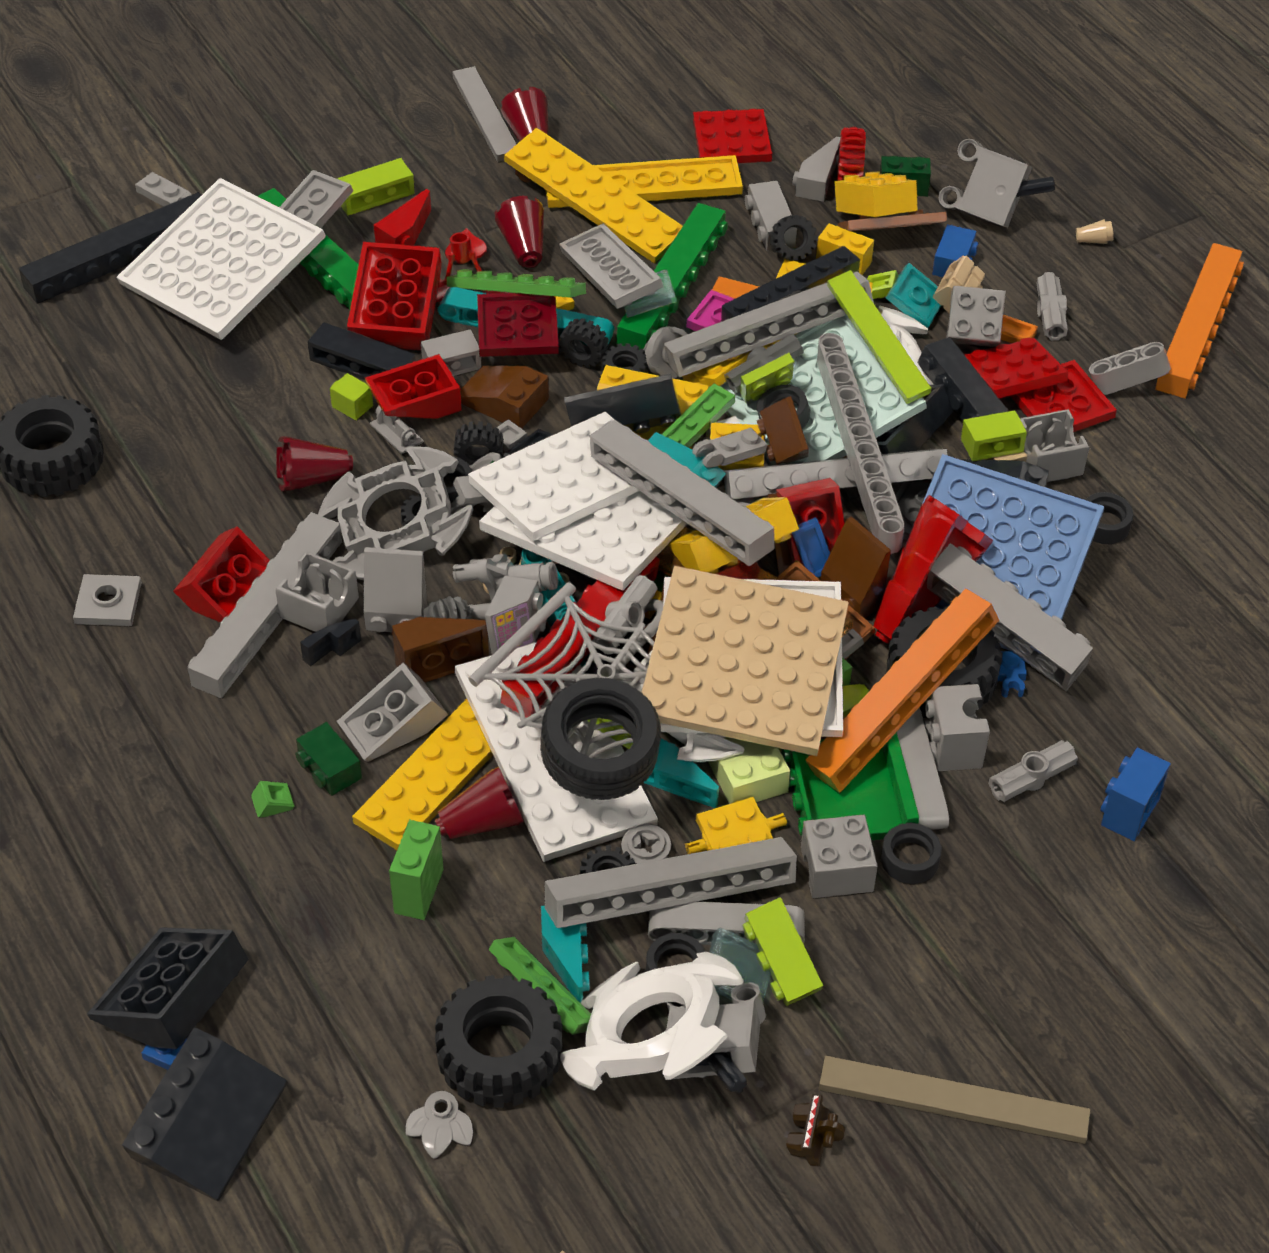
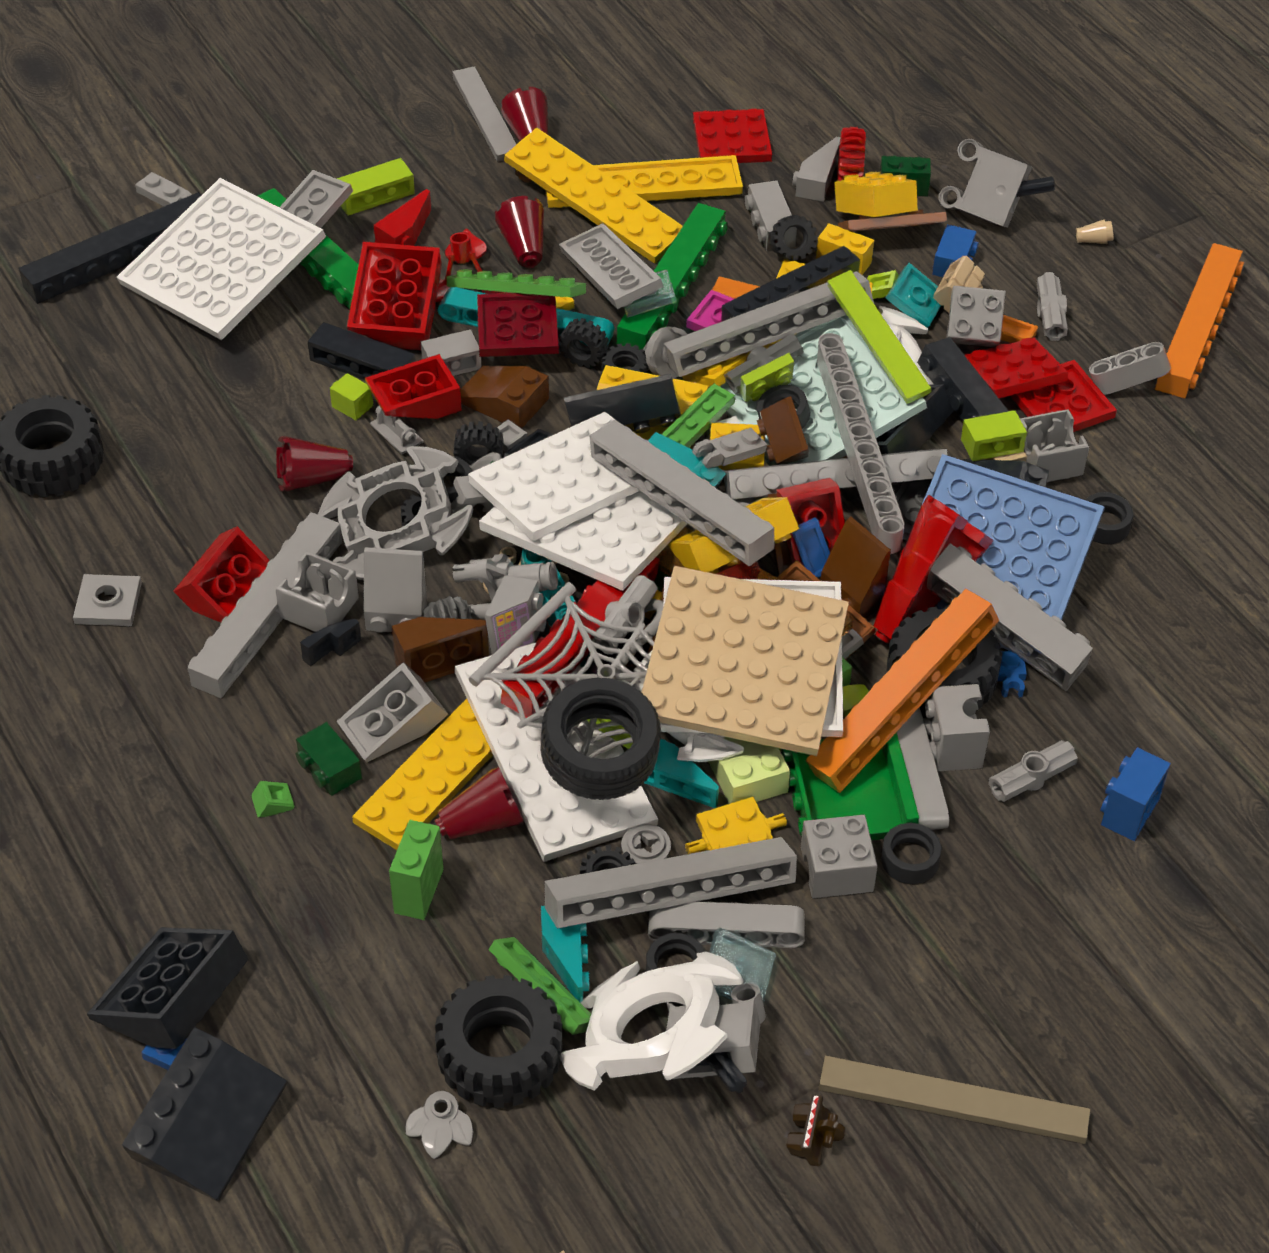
(781, 952): lime brick -> none

